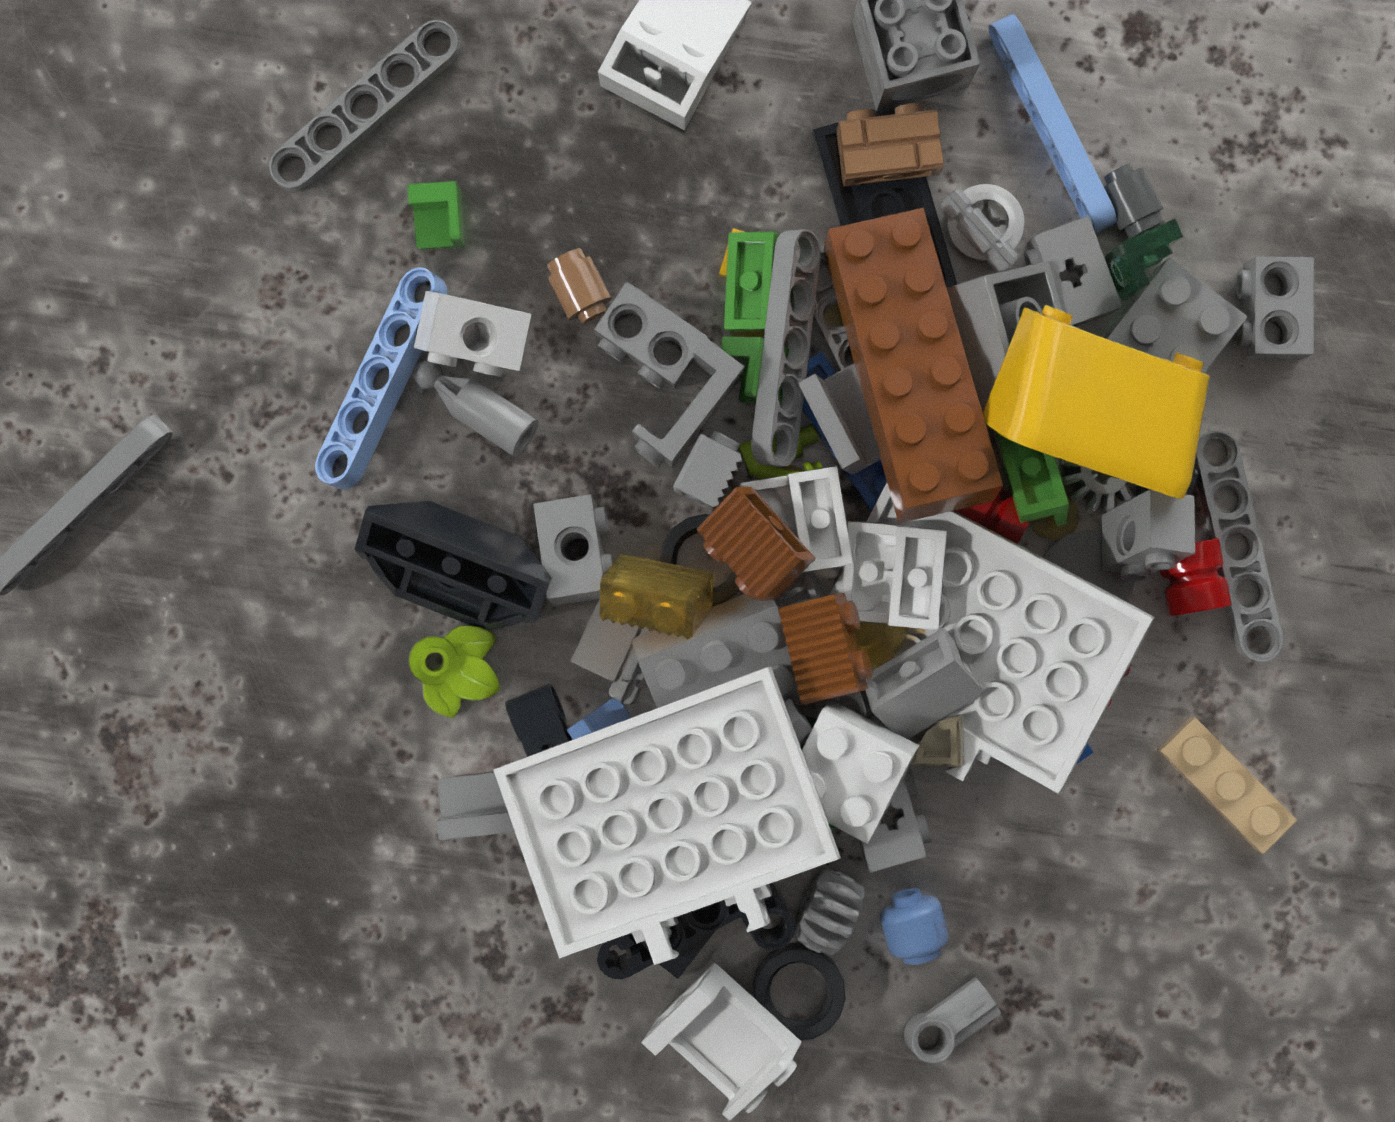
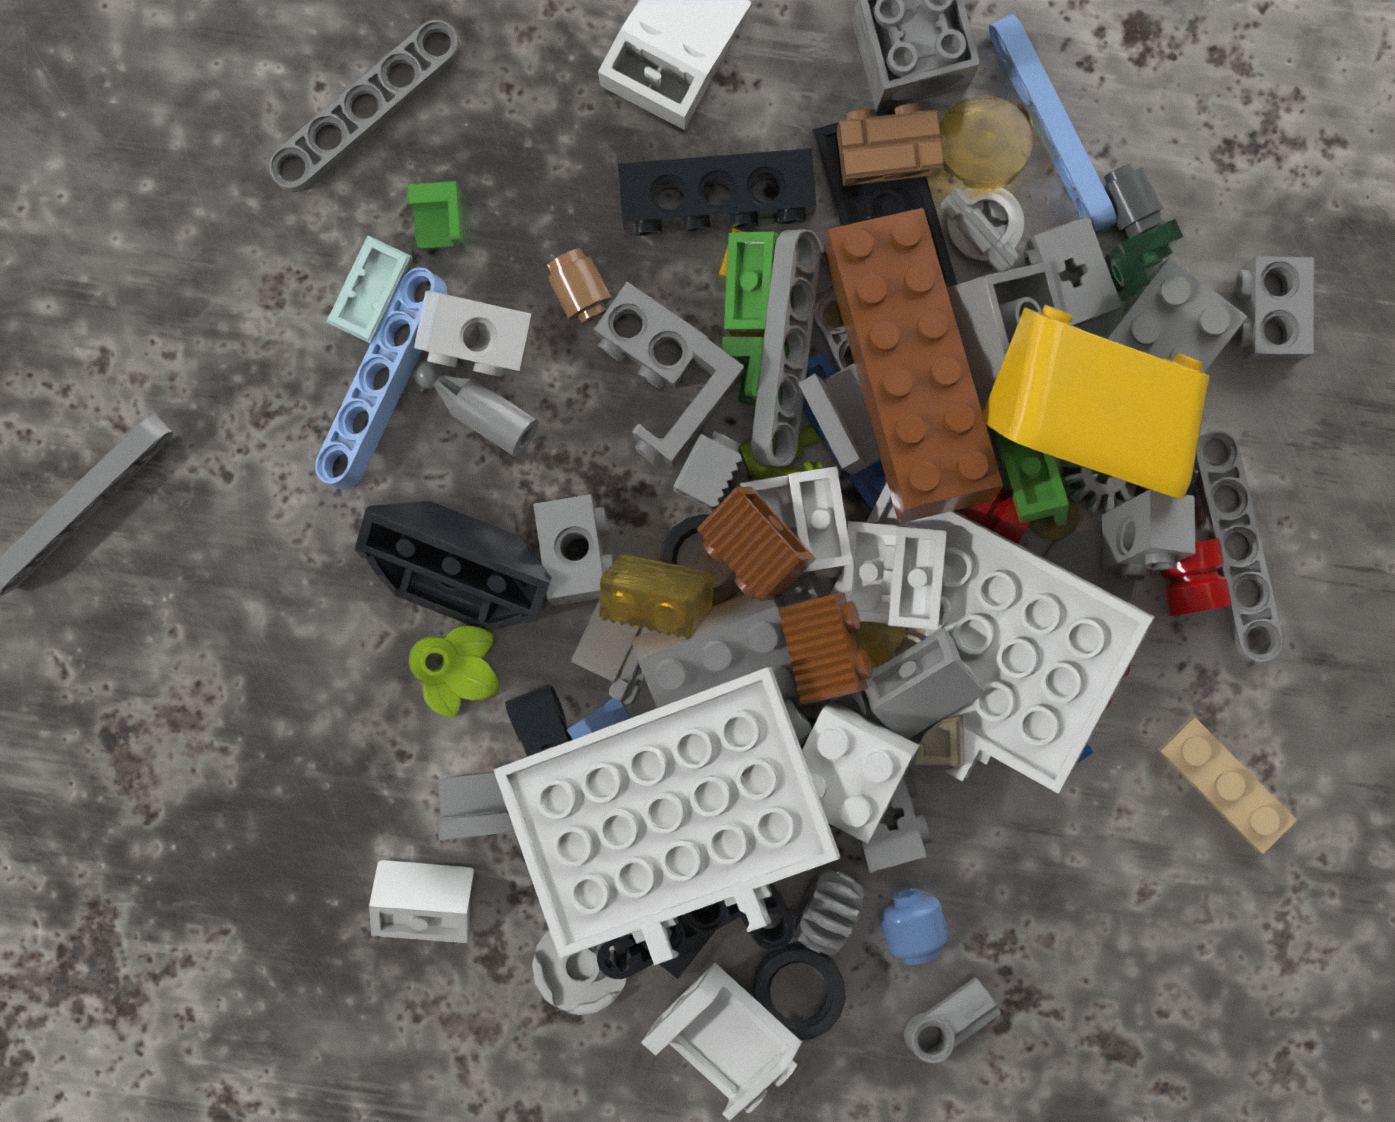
(369, 289): none -> light aqua plate
(421, 901): none -> white panel
(574, 980): none -> white tile
(788, 169): none -> black brick
(985, 142): none -> clear yellow tile

